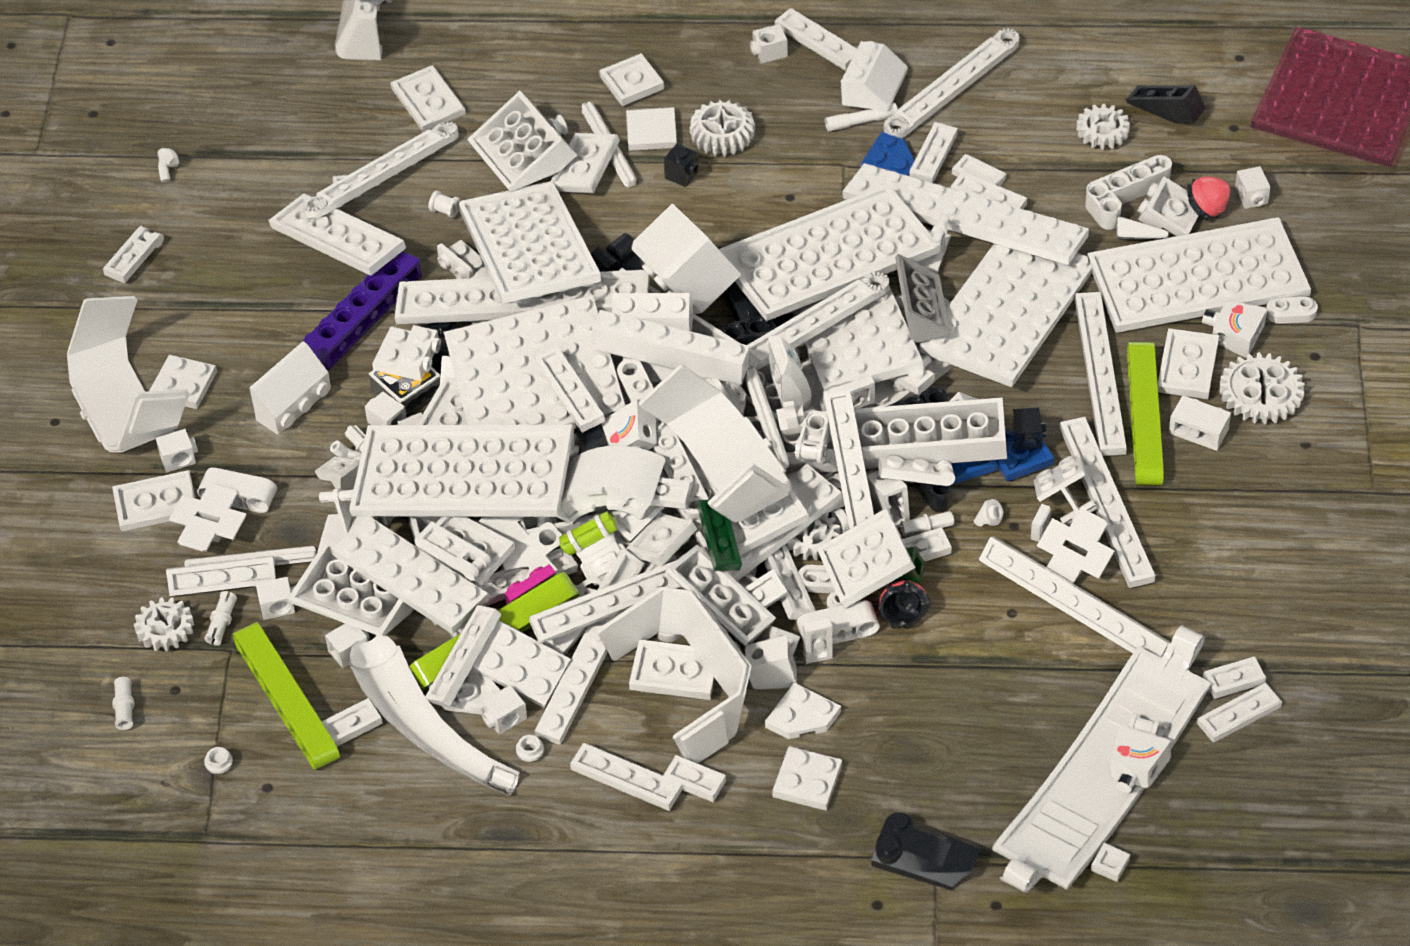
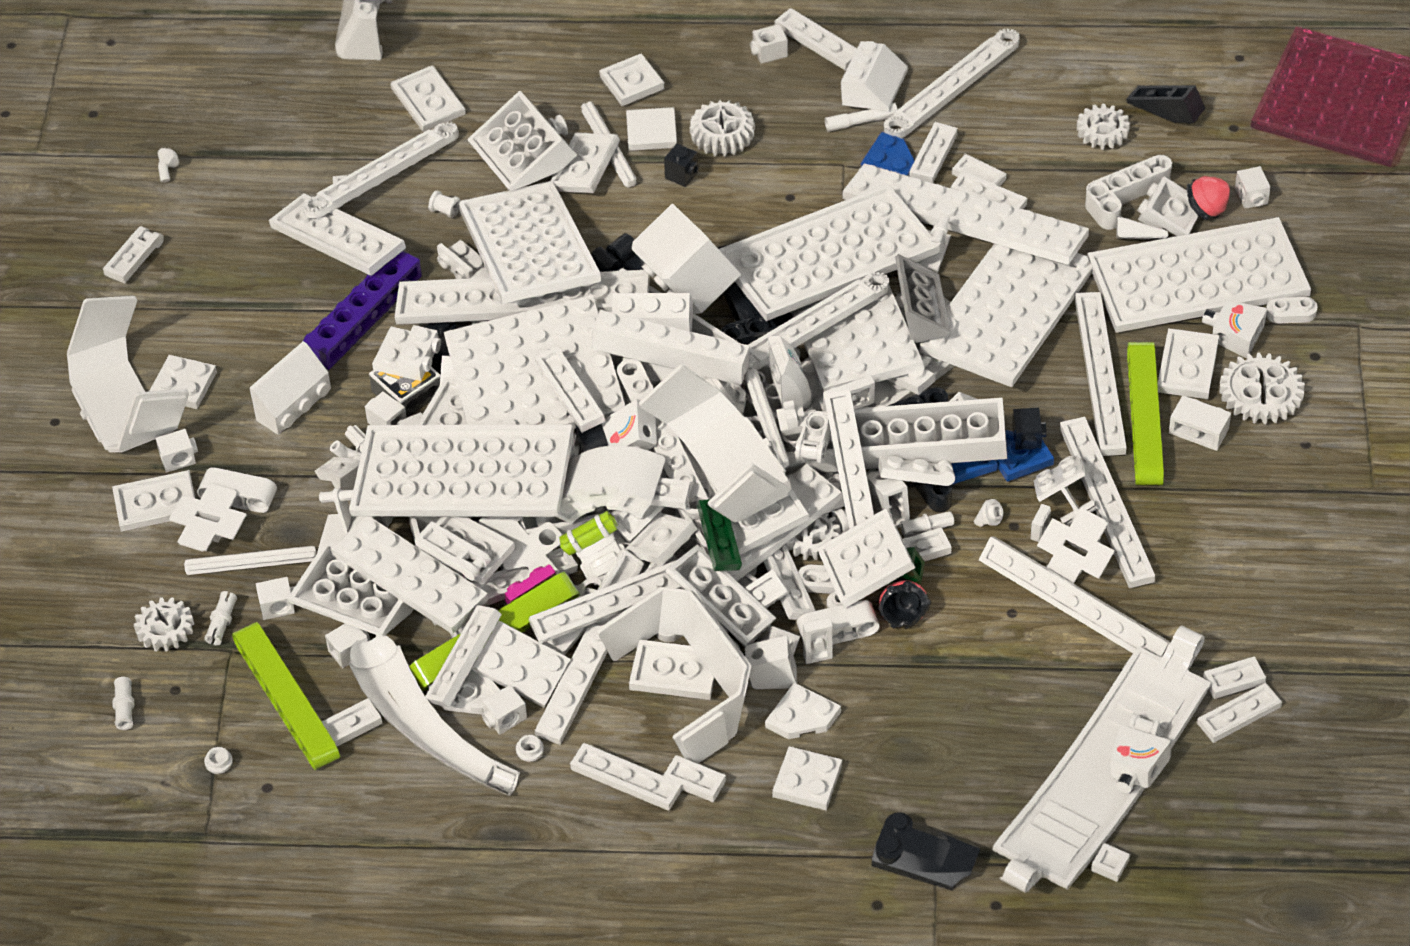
(220, 575): white plate -> none

